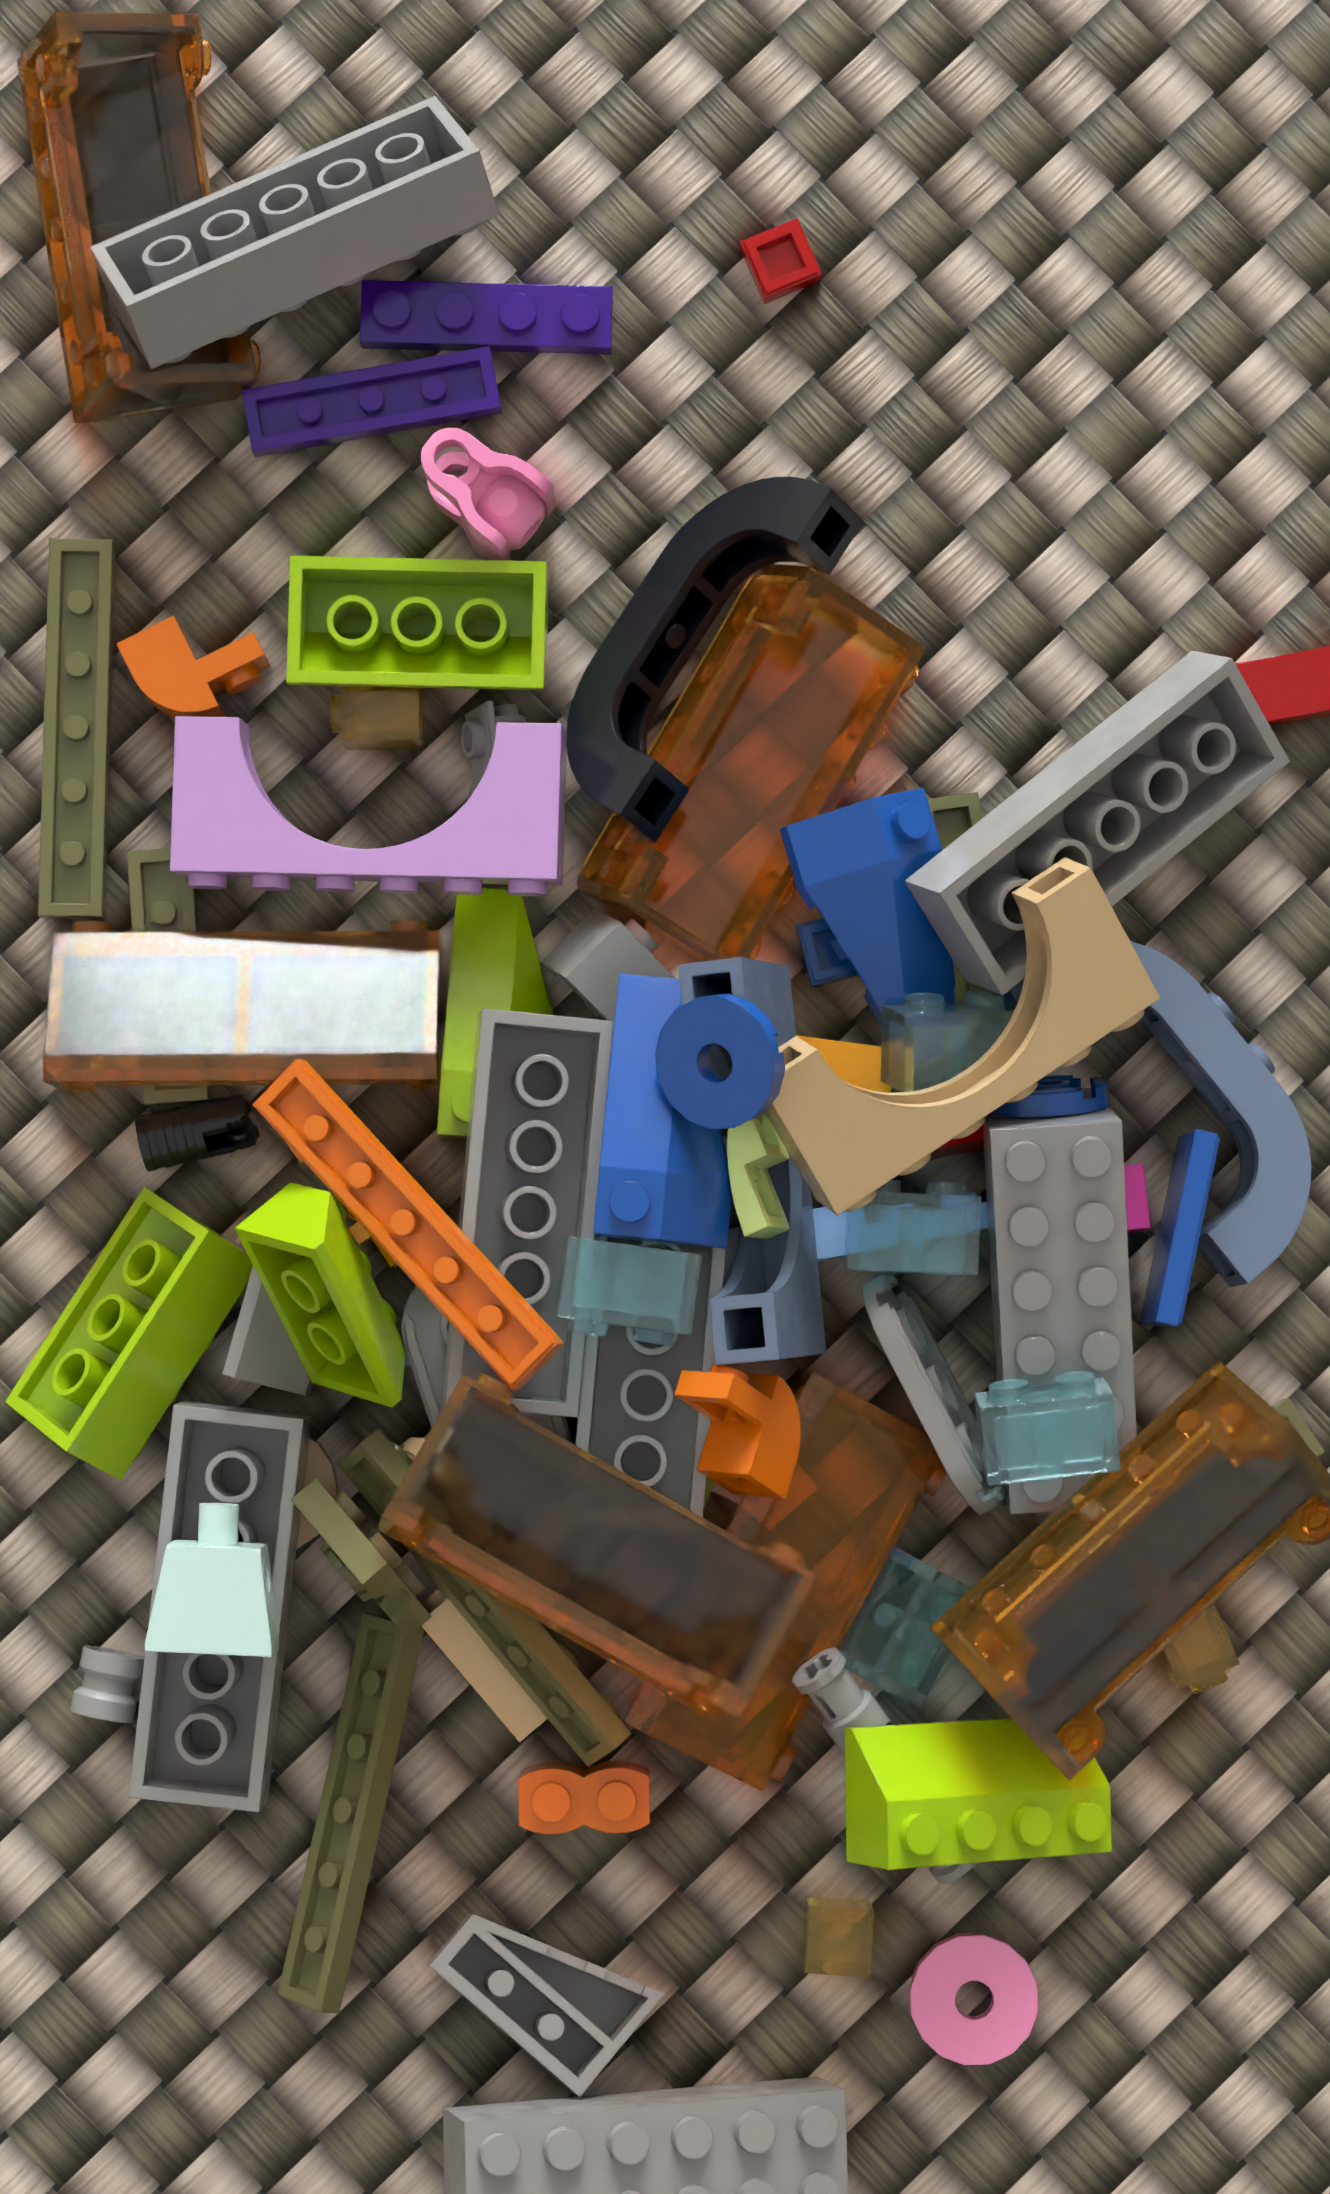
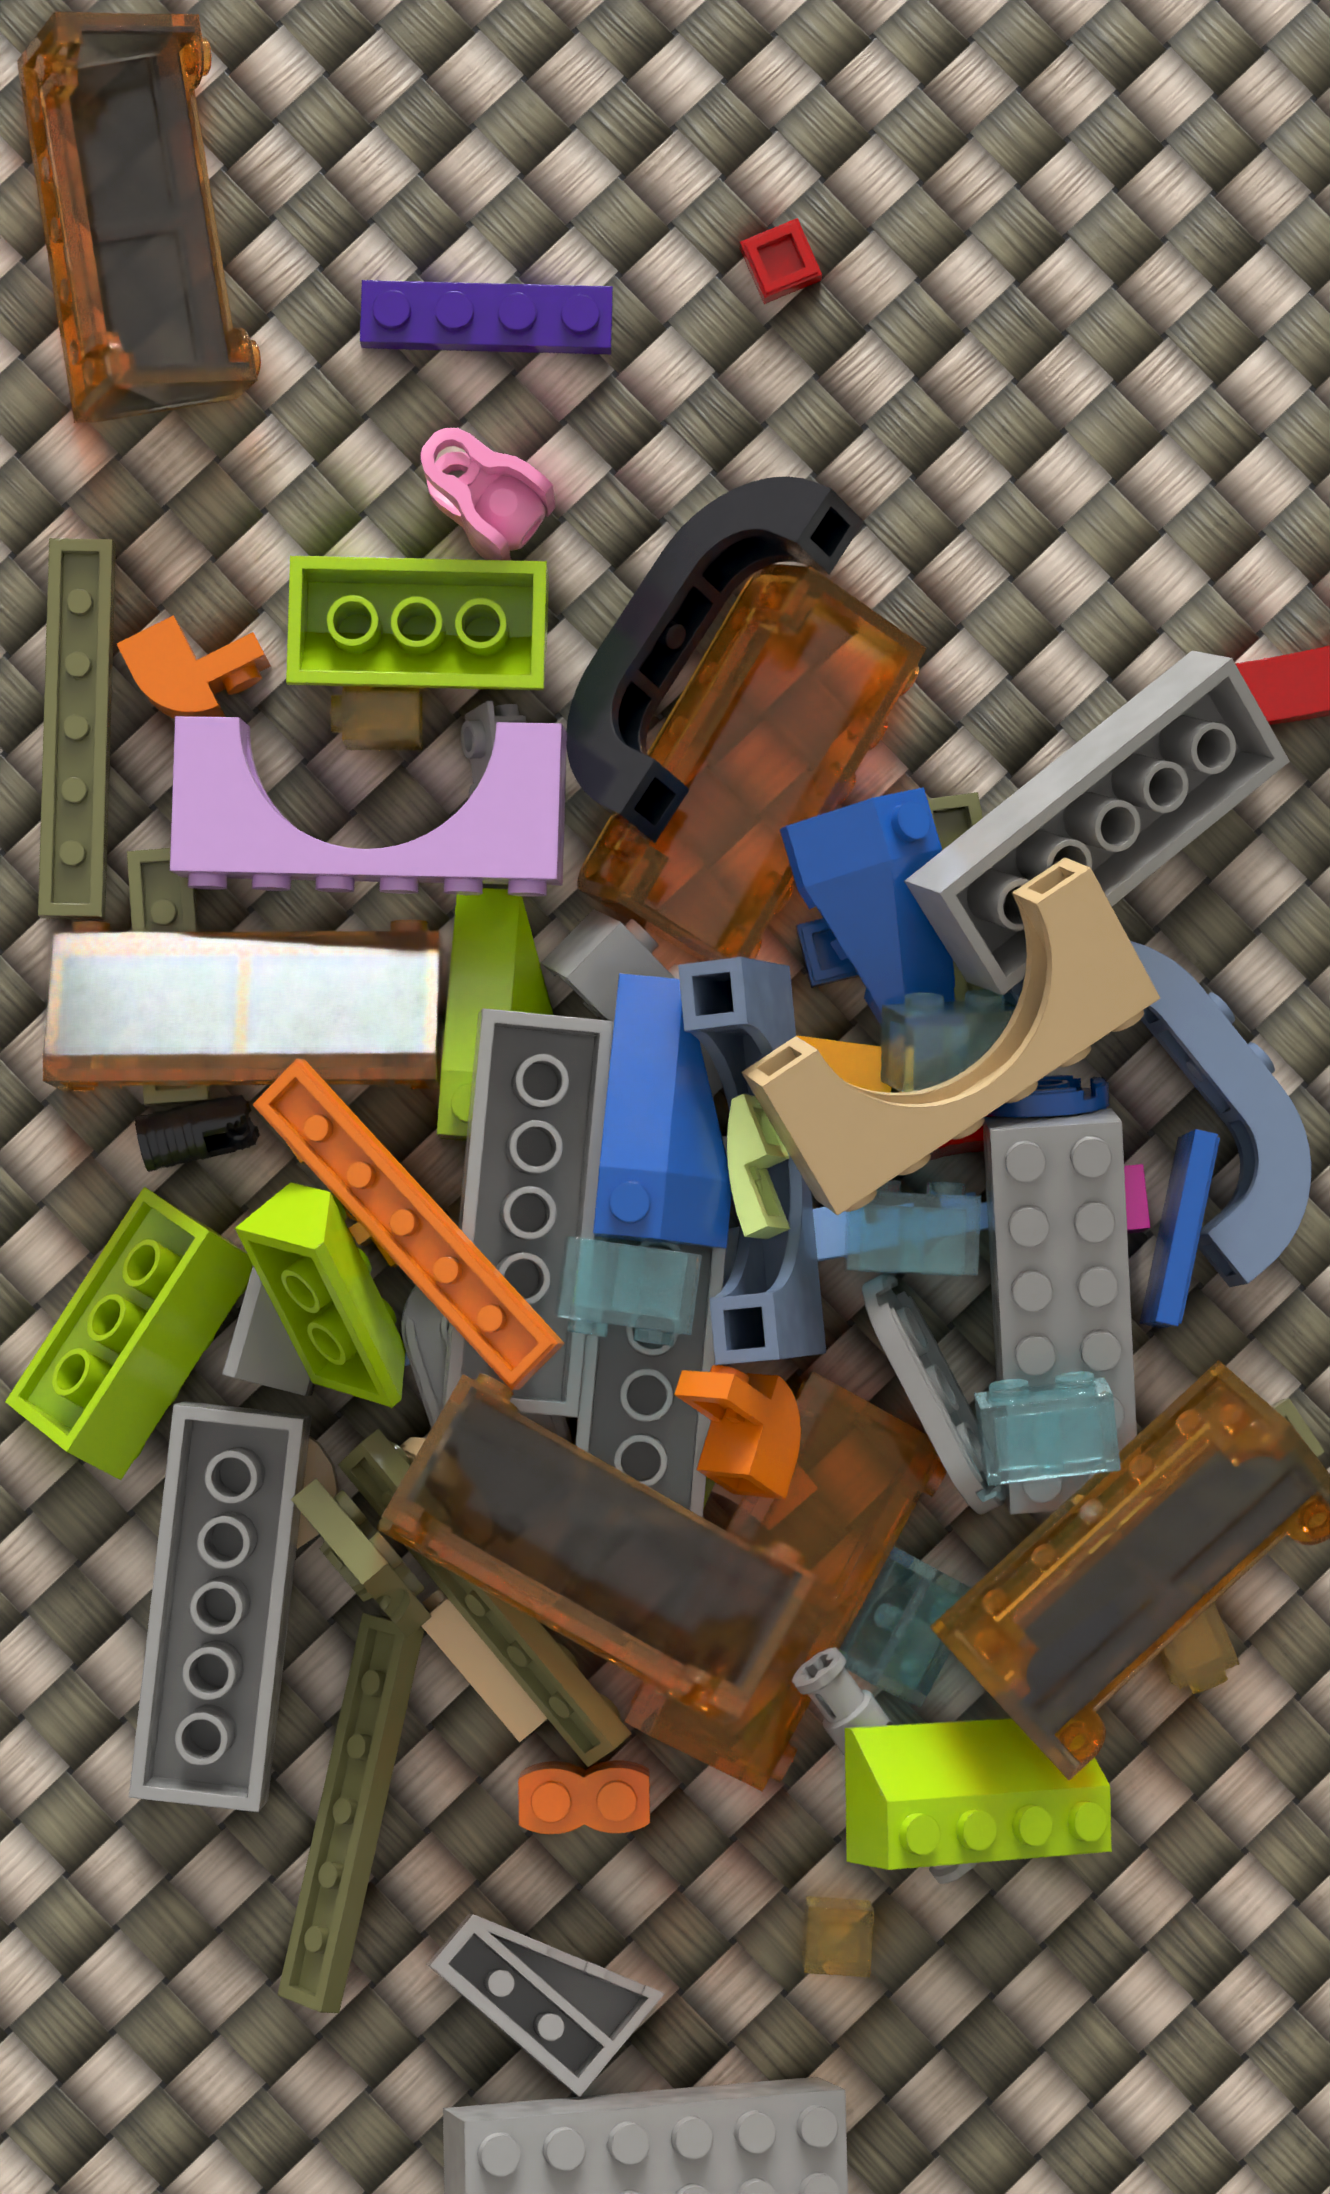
(107, 1684): light grey wheel -> none
(215, 1592): light aqua torso -> none
(295, 231): light grey brick -> none
(371, 401): dark purple plate -> none
(686, 1069): blue tile -> none
(980, 2037): bright pink tile -> none

